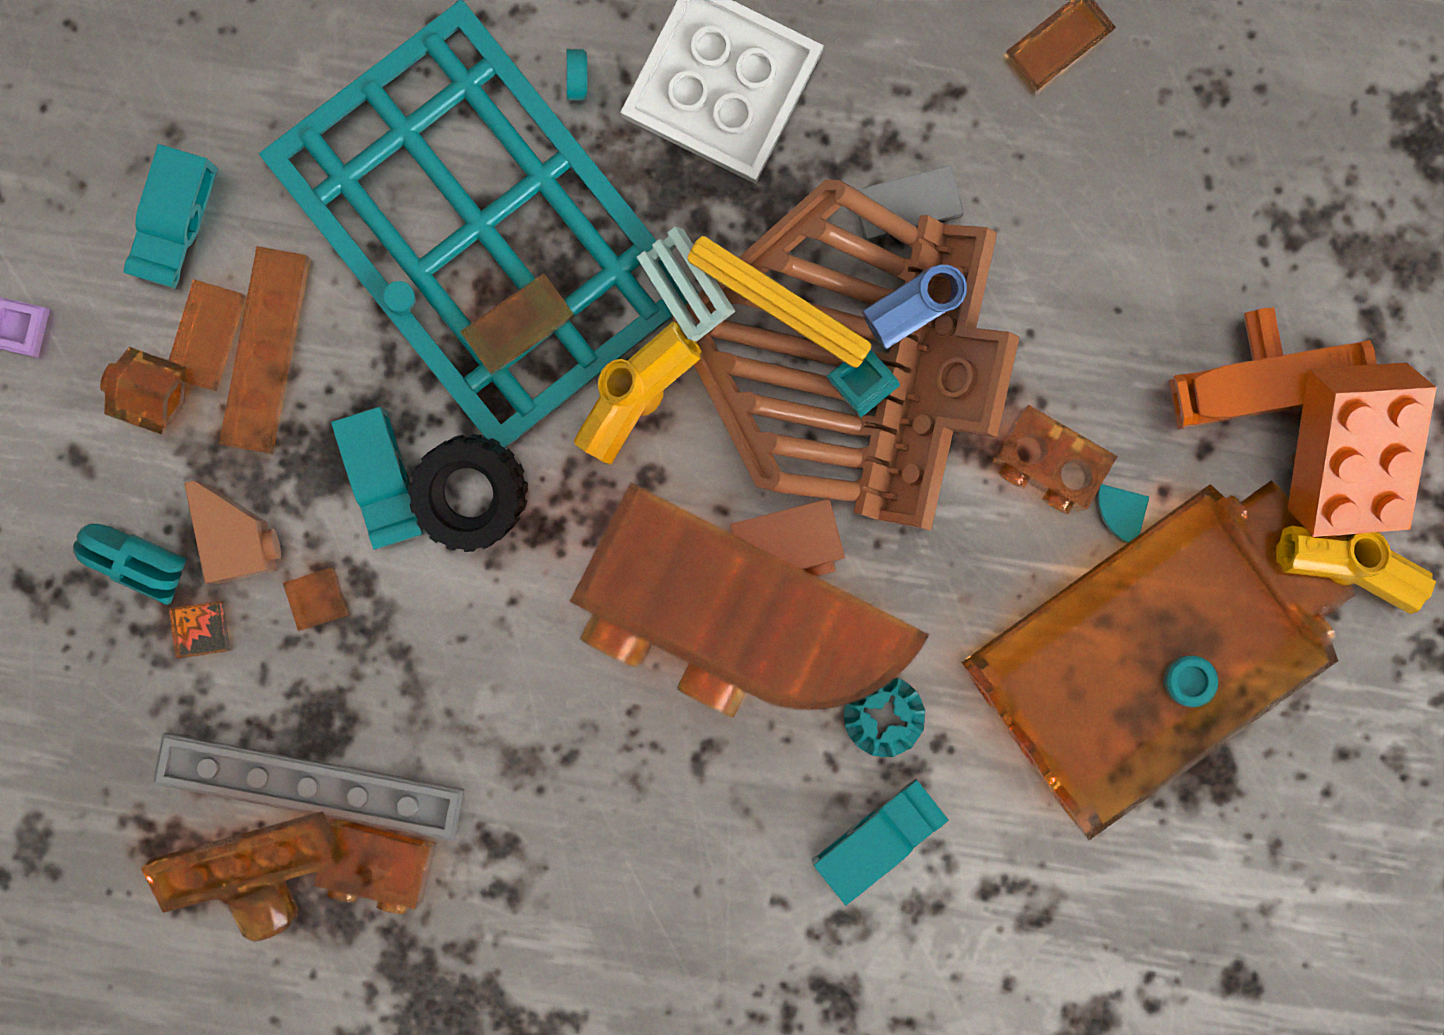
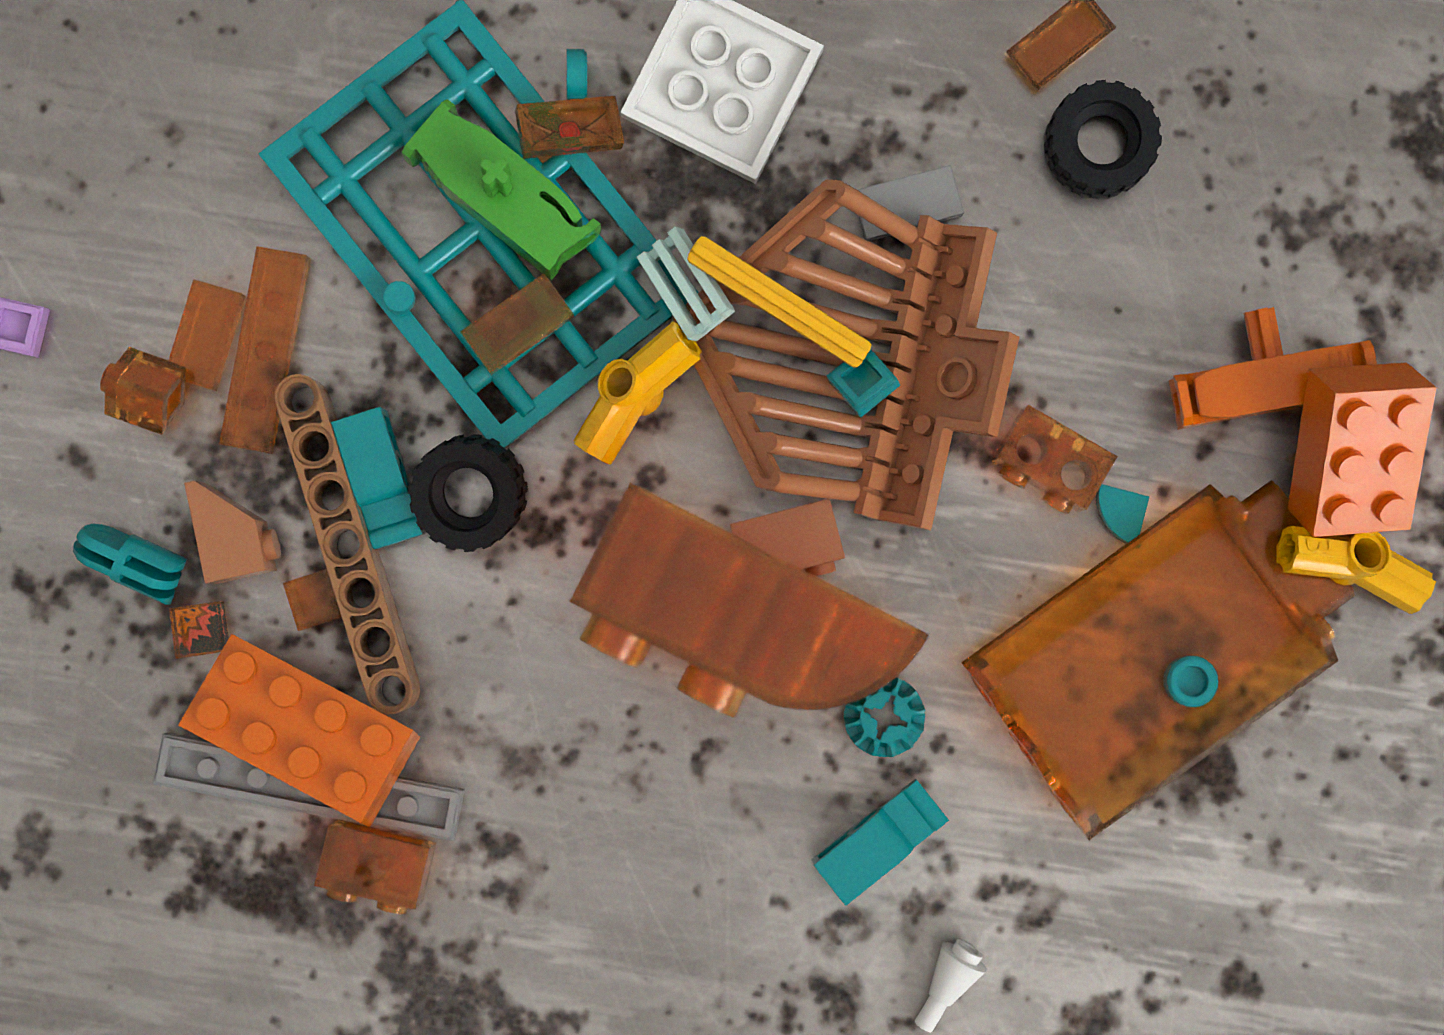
(169, 214): teal piece -> none
(247, 873): clear orange plate -> none
(300, 730): none -> orange brick
(365, 564): none -> medium nougat beam
(500, 190): none -> bright green piece
(569, 126): none -> clear orange tile
(911, 306): medium blue piece -> none
(955, 972): none -> white cone
(1130, 111): none -> black tyre

